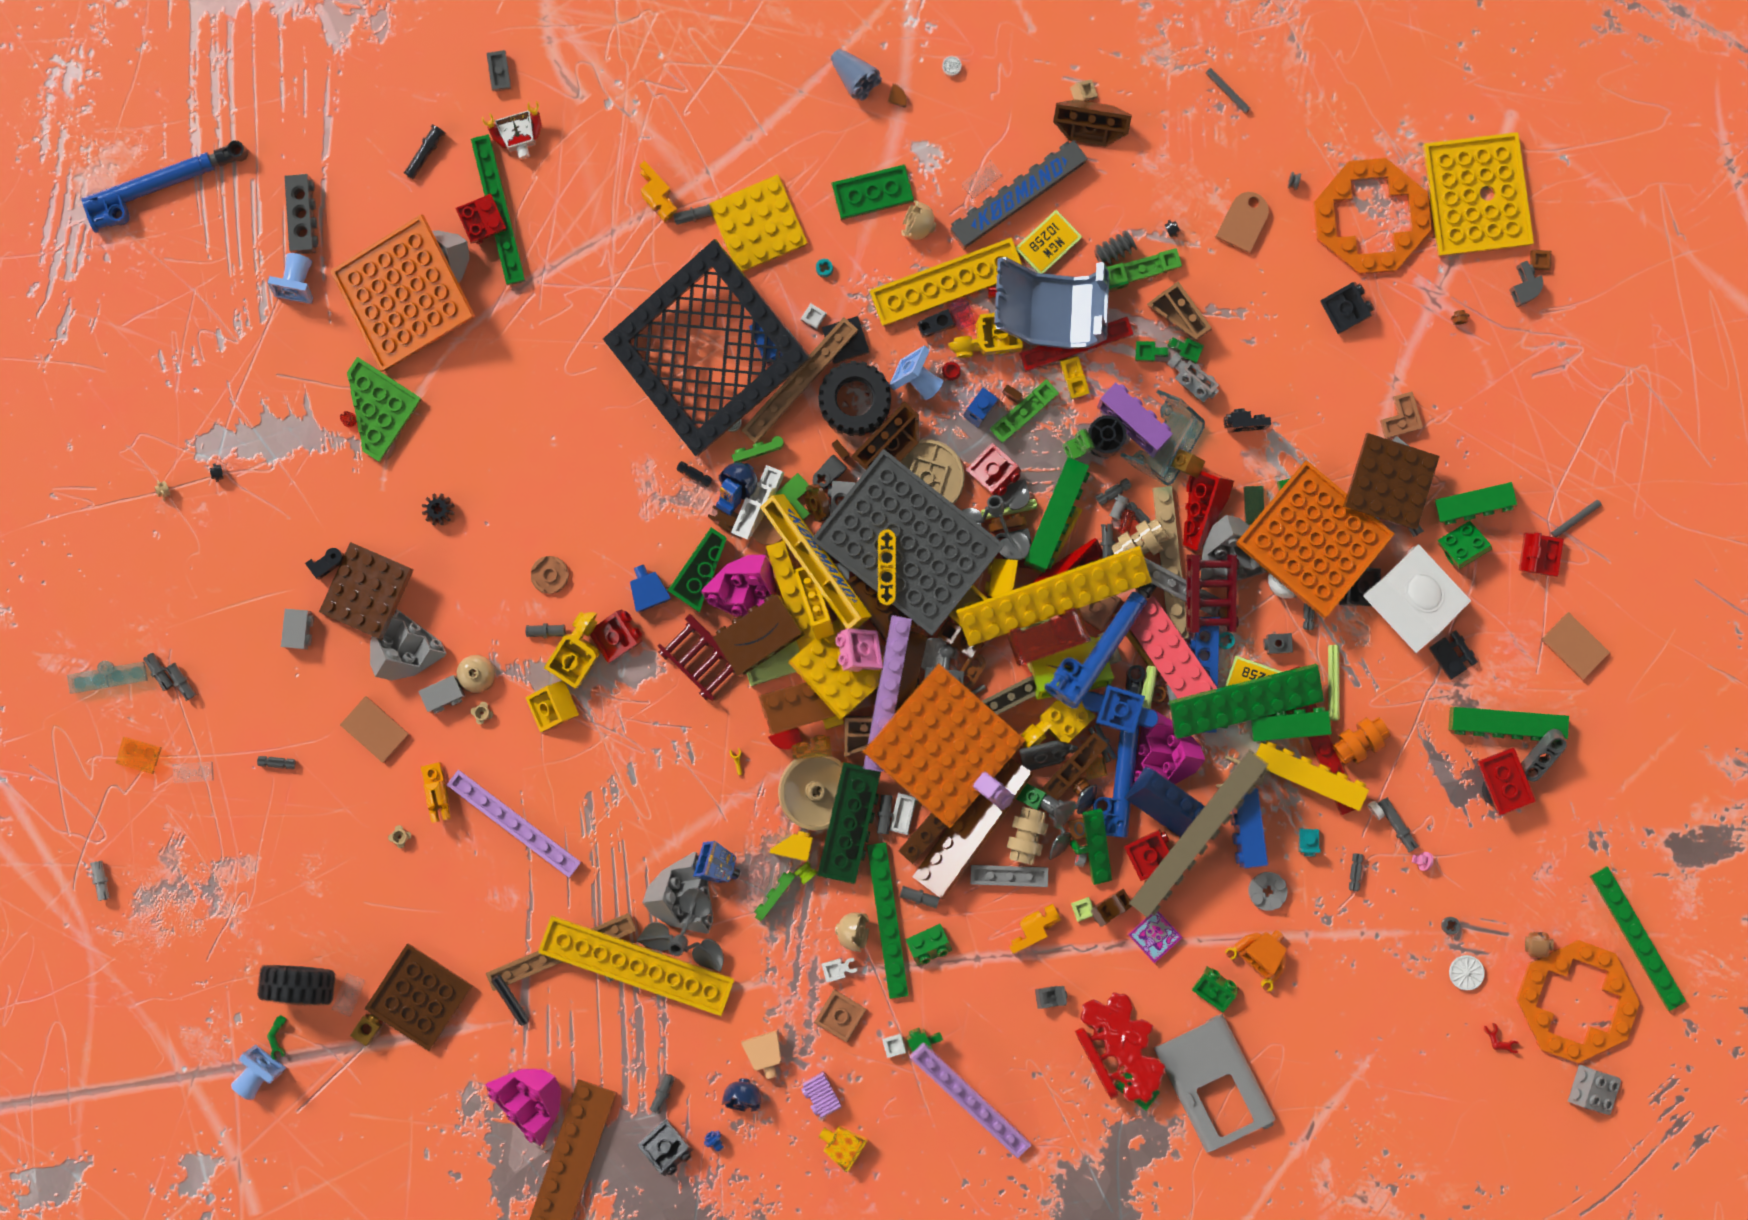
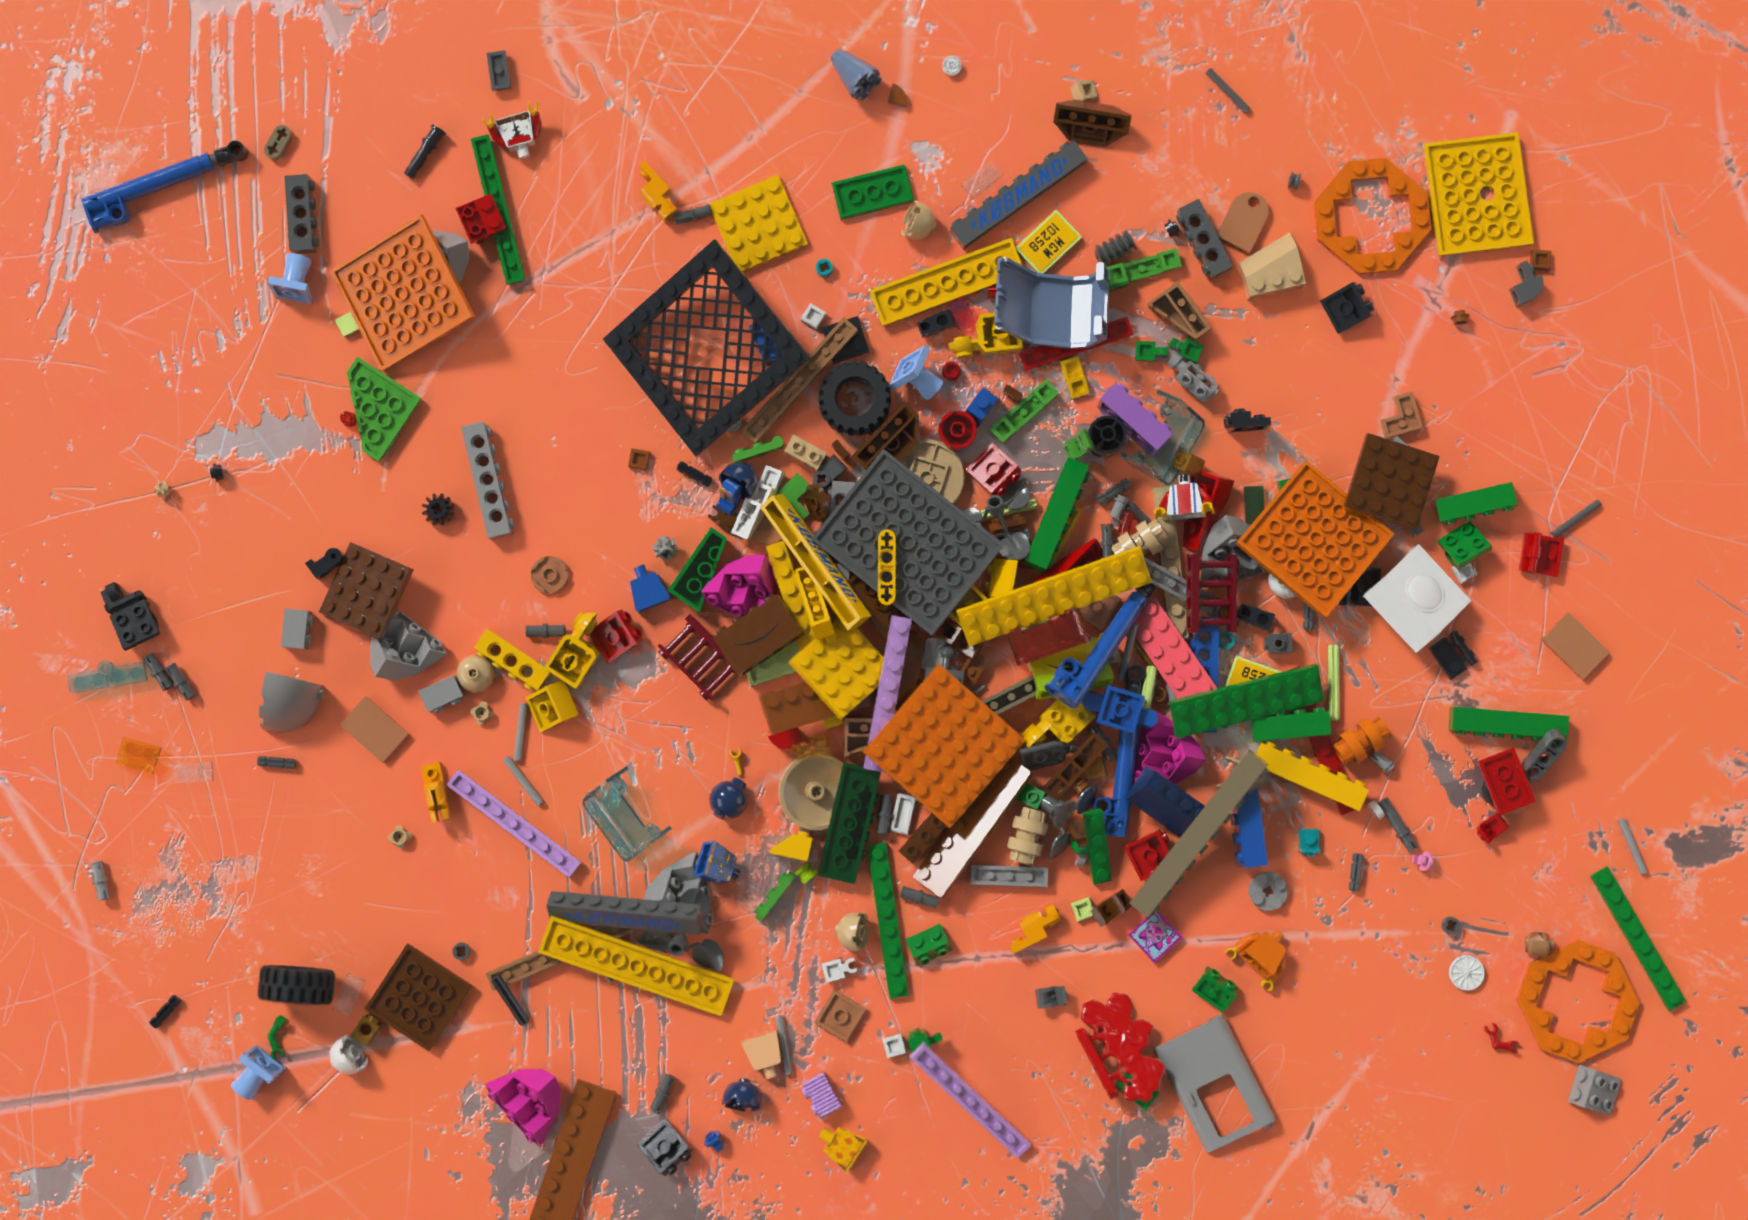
(130, 616): none -> black plate
(165, 1011): none -> black axle
(274, 140): none -> dark tan beam
(288, 702): none -> light grey brick
(347, 324): none -> yellowish green tile
(348, 1056): none -> white cylinder
(455, 951): none -> dark grey bush
(471, 434): none -> light grey brick
(490, 639): none -> yellow brick
(520, 731): none -> light grey bar
(523, 781): none -> light grey bar
(618, 820): none -> clear light blue windscreen
(626, 912): none -> dark grey brick
(639, 459): none -> dark orange tile
(665, 547): none -> light grey gear
(728, 799): none -> dark blue brick
(783, 1045): none -> light grey piece
(805, 453): none -> tan brick
(859, 650): bright pink plate -> none
(958, 420): none -> red brick
(993, 791): lavender brick -> none
(1127, 652): none -> light grey bar
(1184, 501): none -> torso
(1196, 211): none -> dark grey brick
(1255, 617): none -> black leg
(1273, 269): none -> tan wedge
(1382, 761): none -> light grey pin
(1464, 573): none -> white tile
(1491, 827): none -> red bracket
(1632, 846): none -> light grey bar

